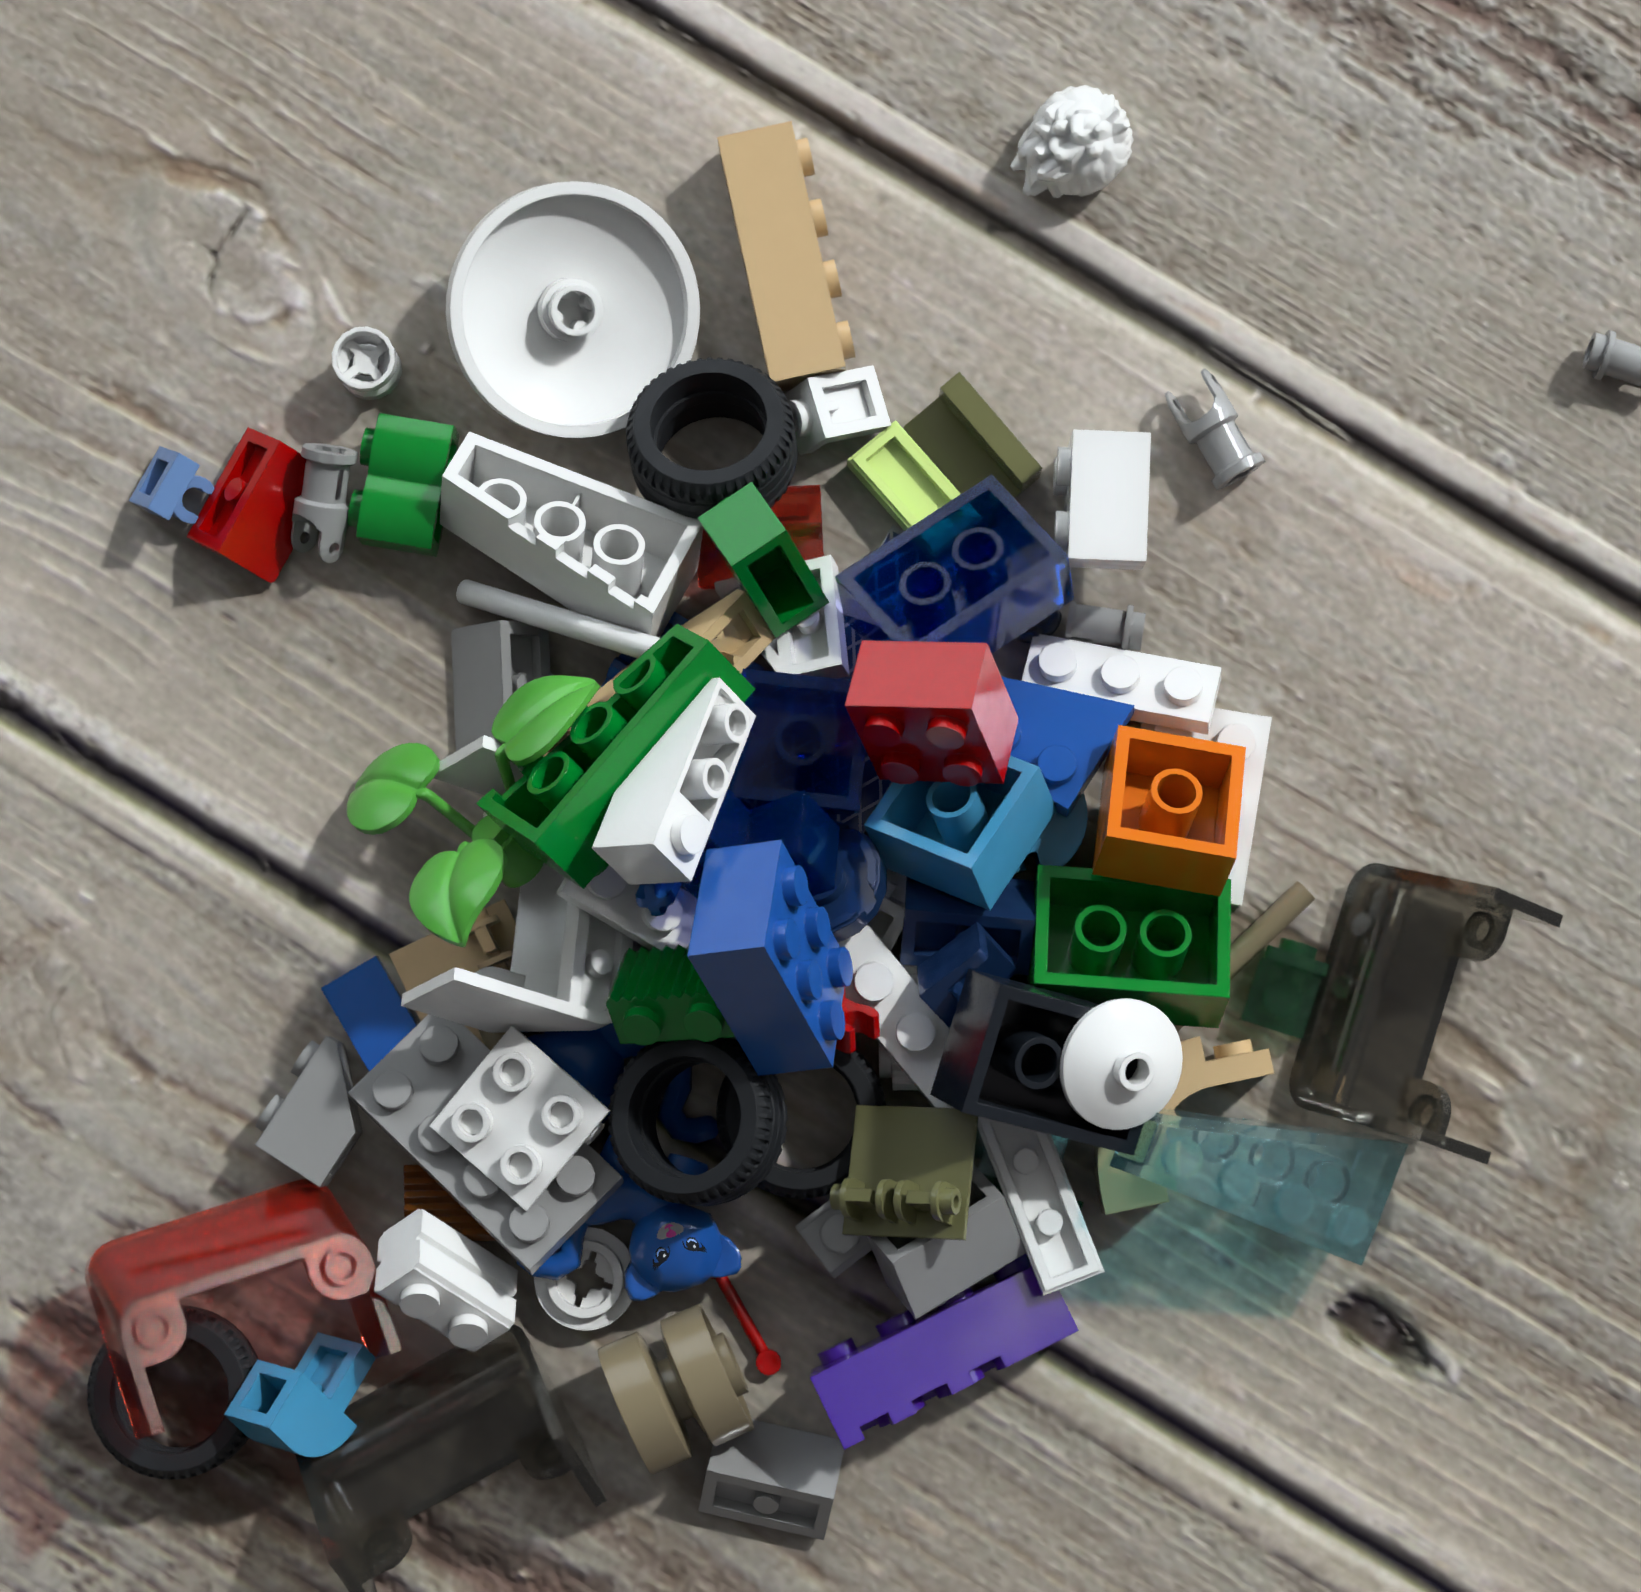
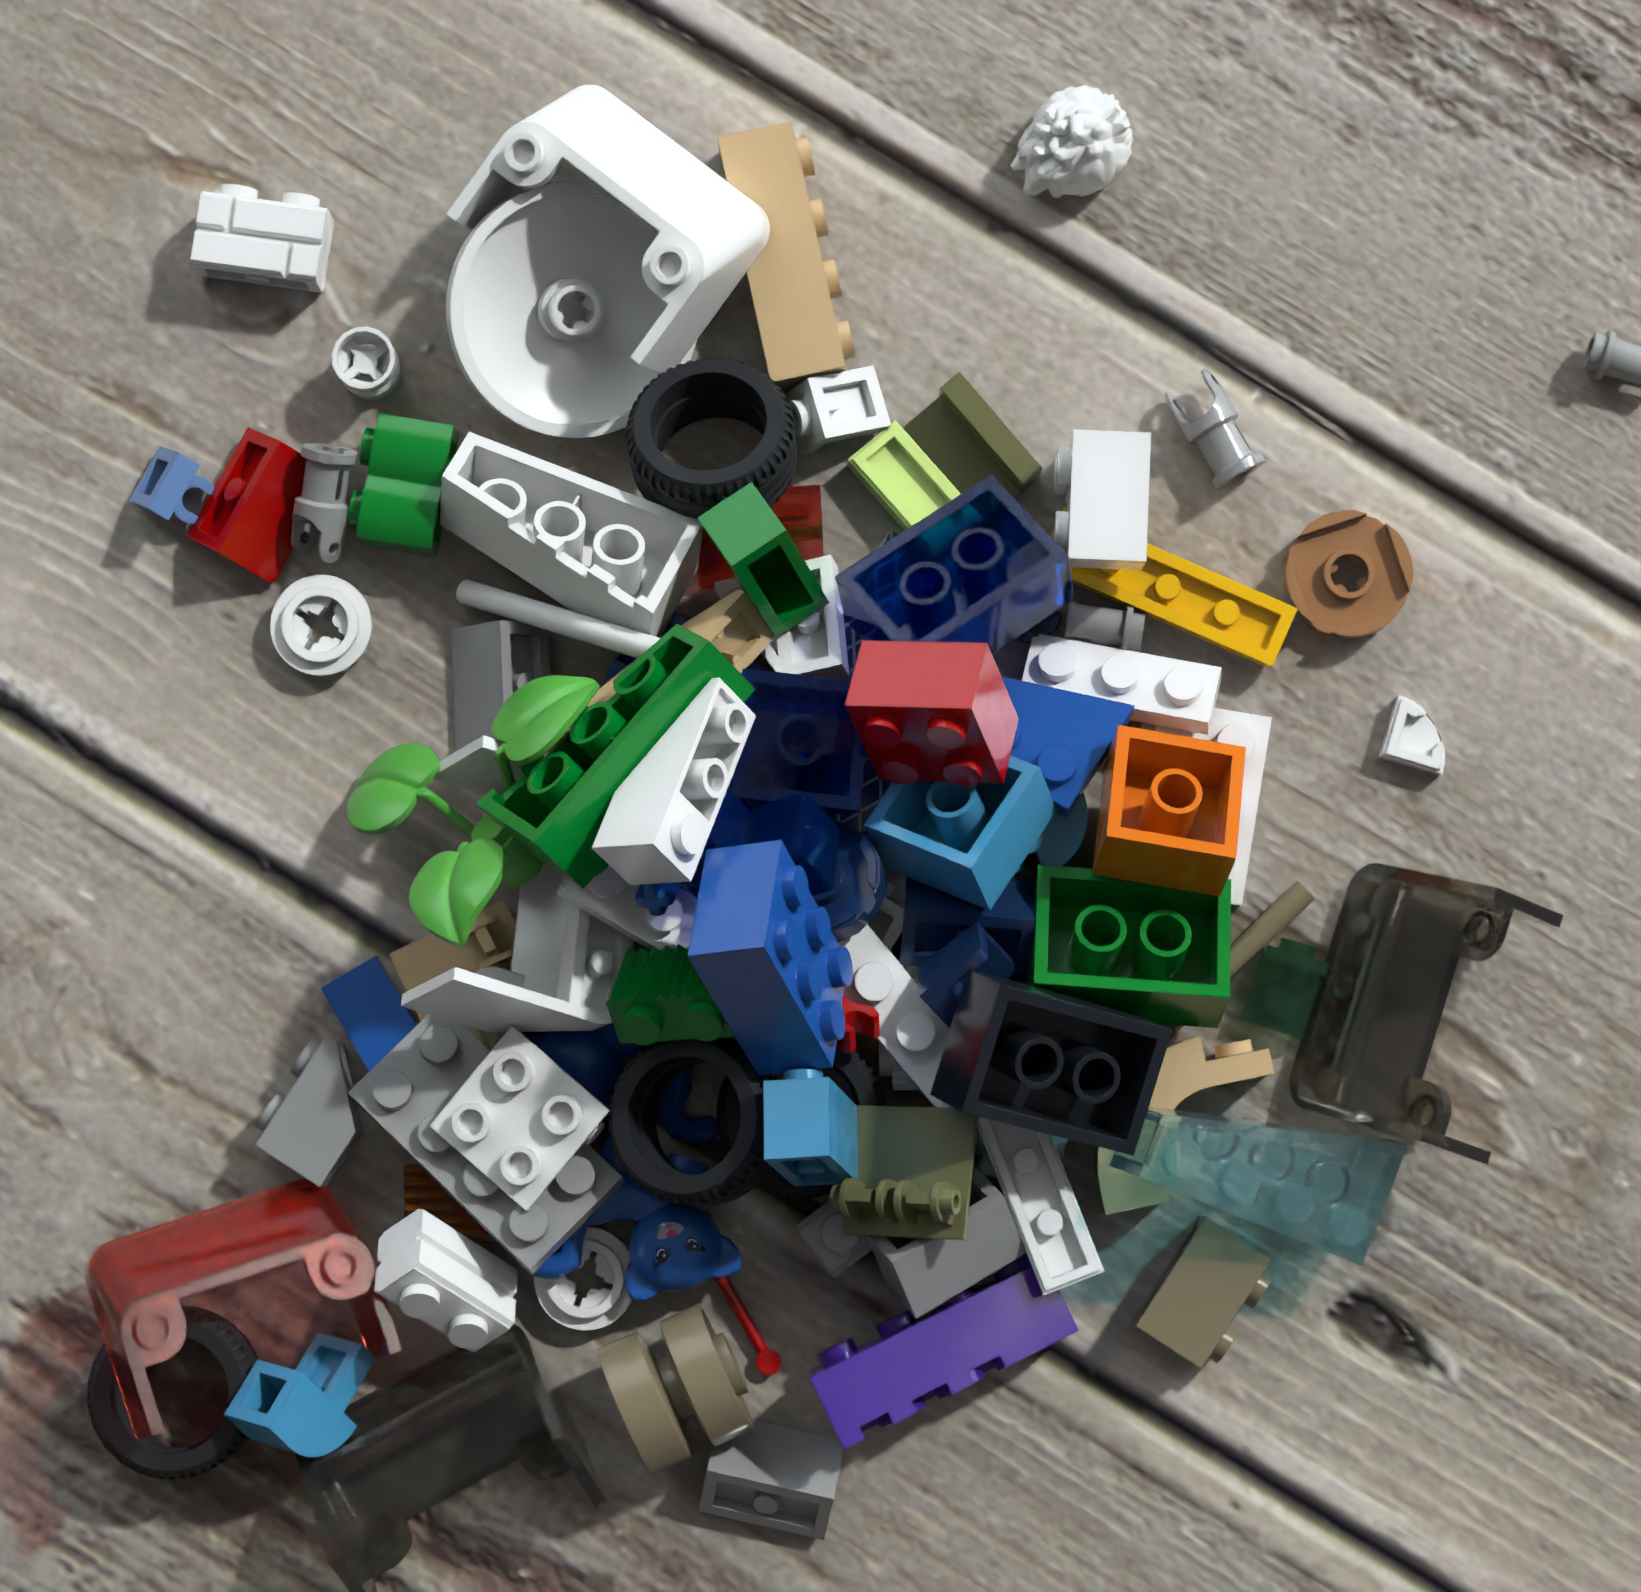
(262, 239): none -> white brick
(315, 596): none -> white gear
(703, 222): none -> white windscreen
(810, 1129): none -> dark azure brick
(1098, 1055): white dish -> none
(1196, 603): none -> yellow plate
(1204, 1292): none -> dark tan brick
(1364, 542): none -> medium nougat plate
(1413, 738): none -> white tile

